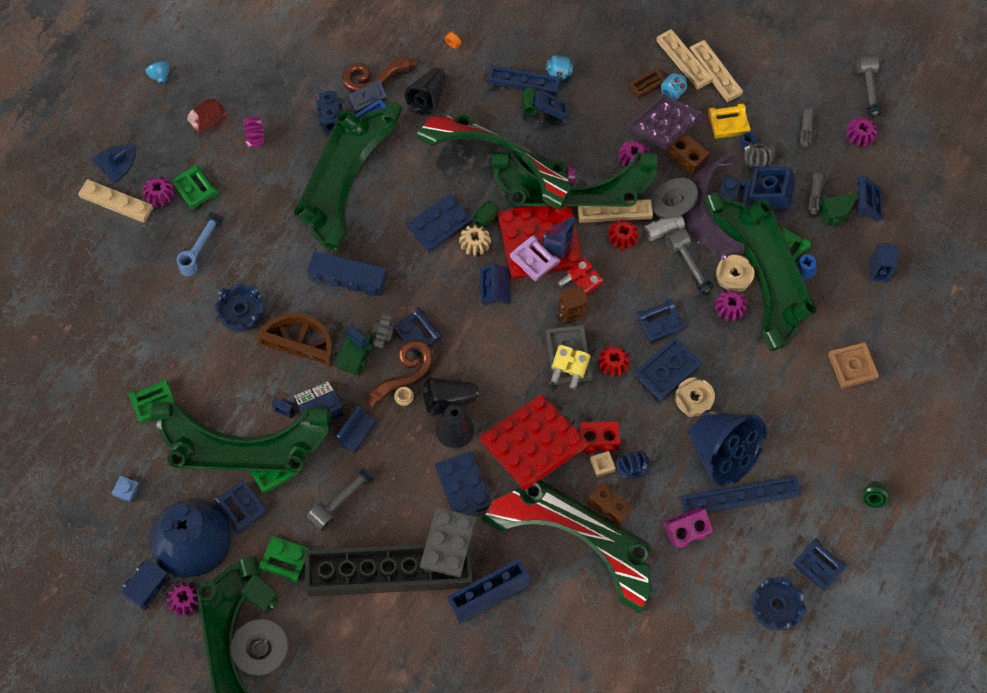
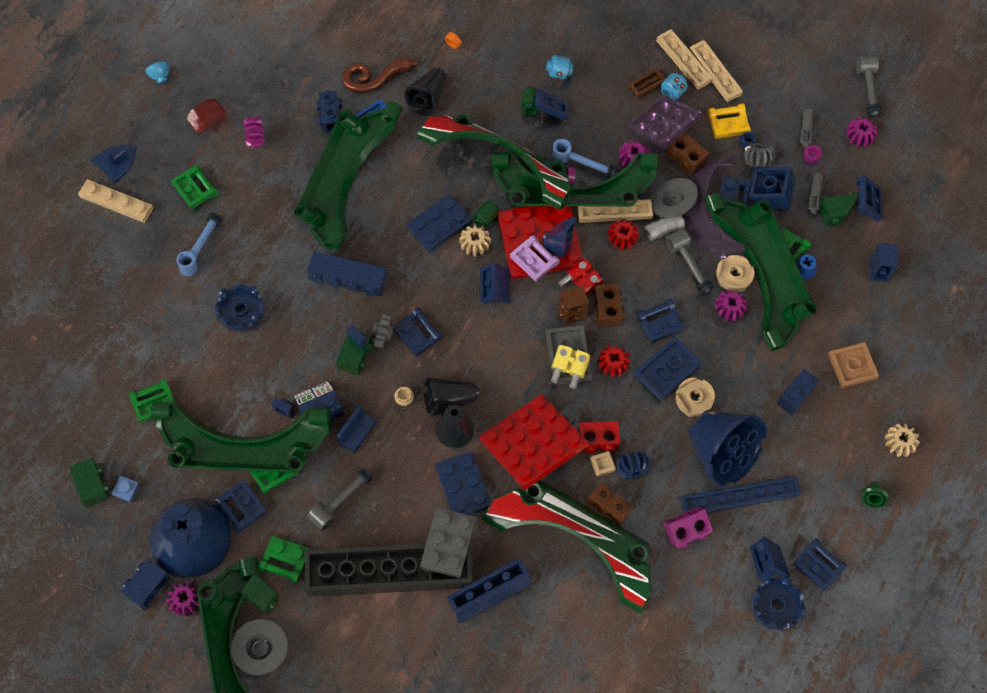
(89, 482): none -> dark green brick
(158, 191): magenta gear -> none
(296, 348): reddish brown window -> none
(366, 95): dark blue plate -> none
(382, 389): copper plant -> none
(523, 79): dark blue plate -> none
(564, 145): none -> medium blue piece
(606, 305): none -> reddish brown brick
(768, 559): none -> dark blue panel
(797, 391): none -> dark blue brick
(812, 154): none -> magenta tile
(897, 445): none -> tan gear

